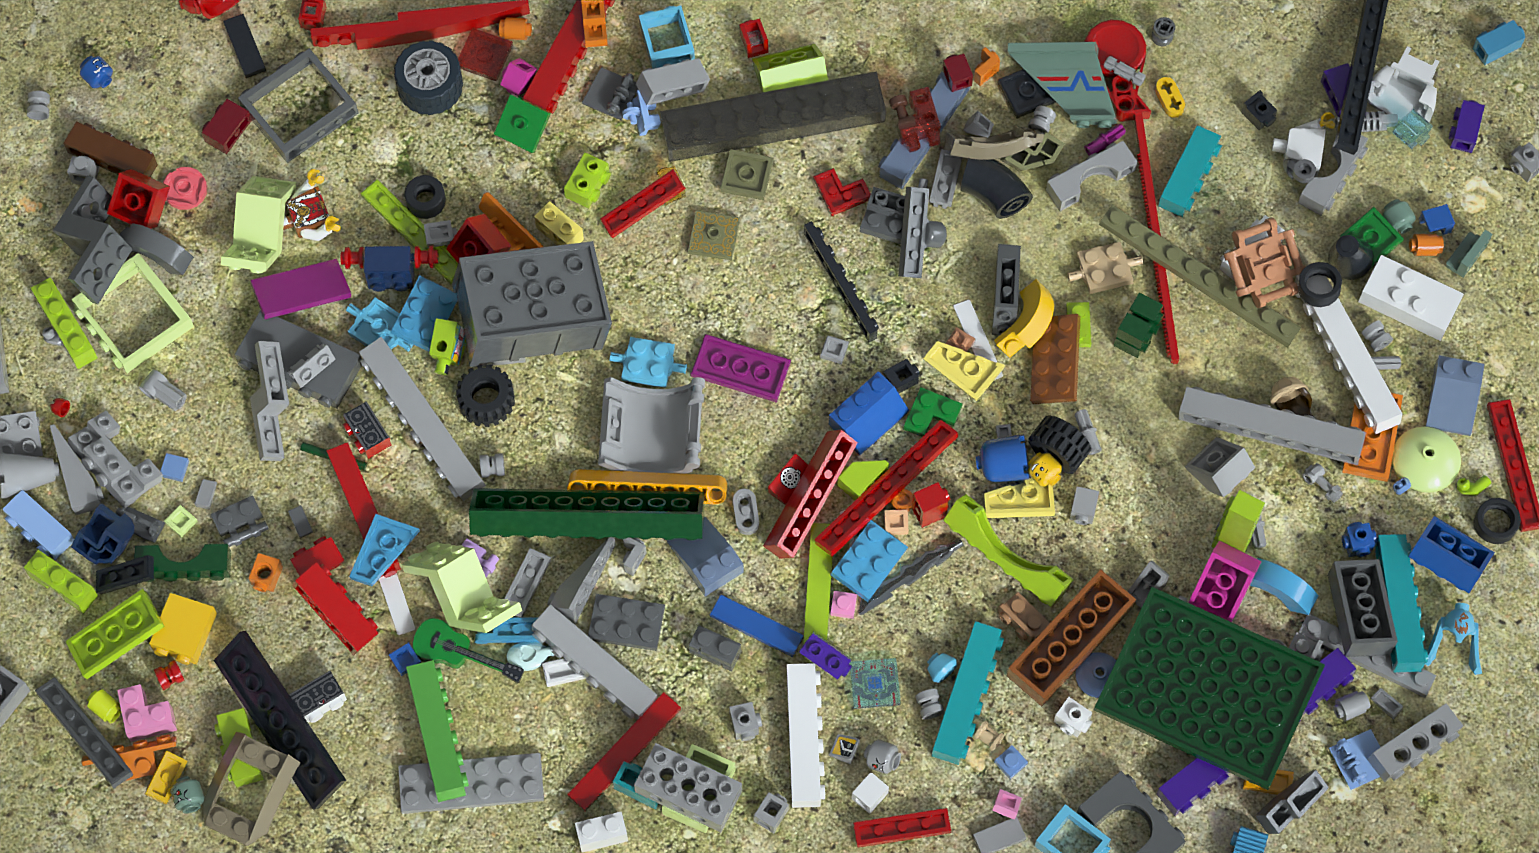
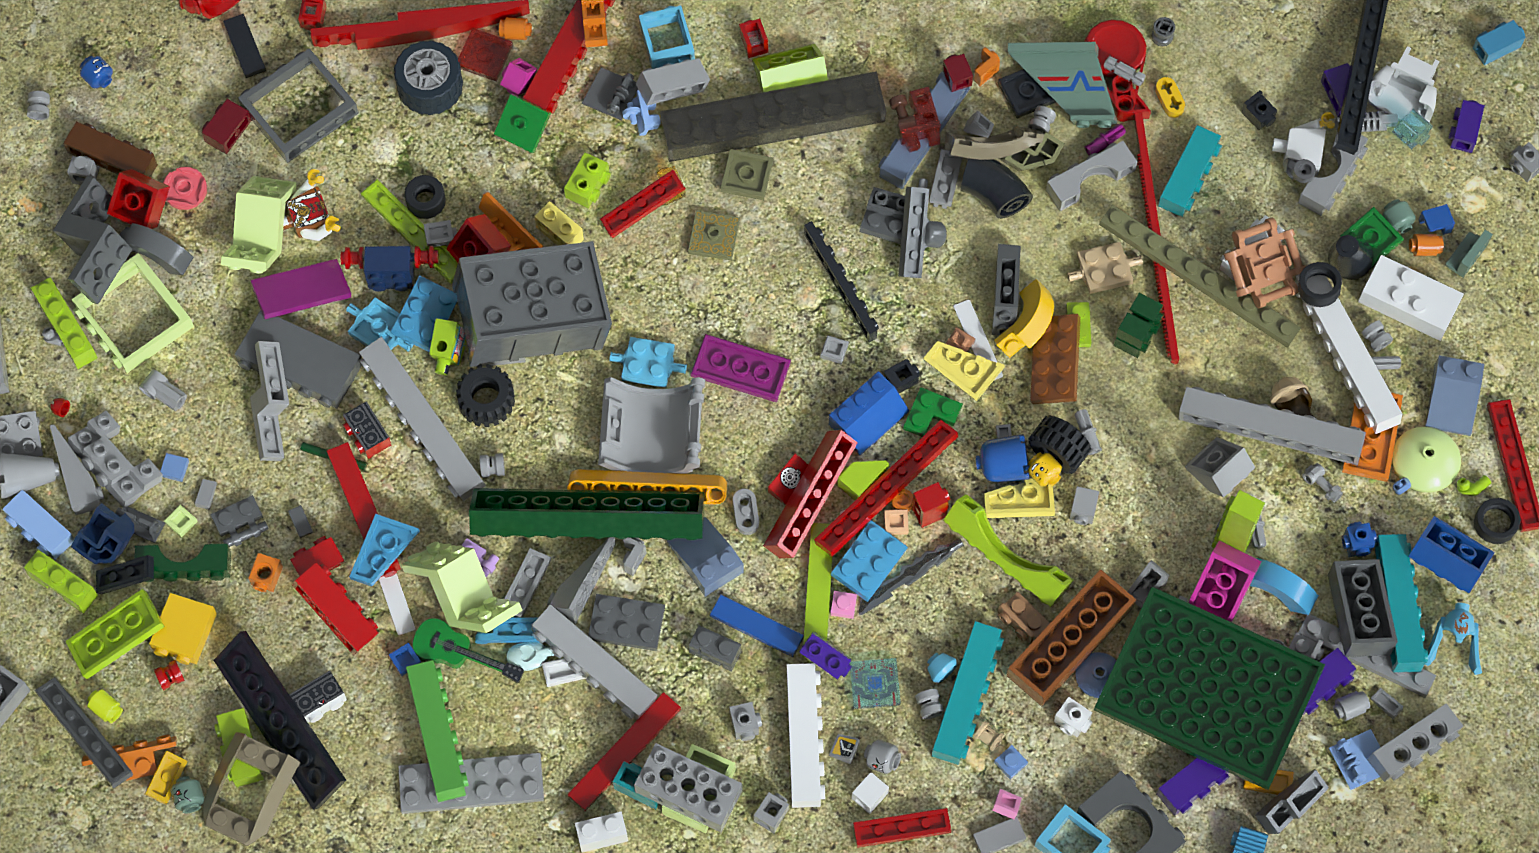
(143, 719): bright pink brick -> none
(317, 360): light grey hinge -> none
(839, 197): red tile -> none

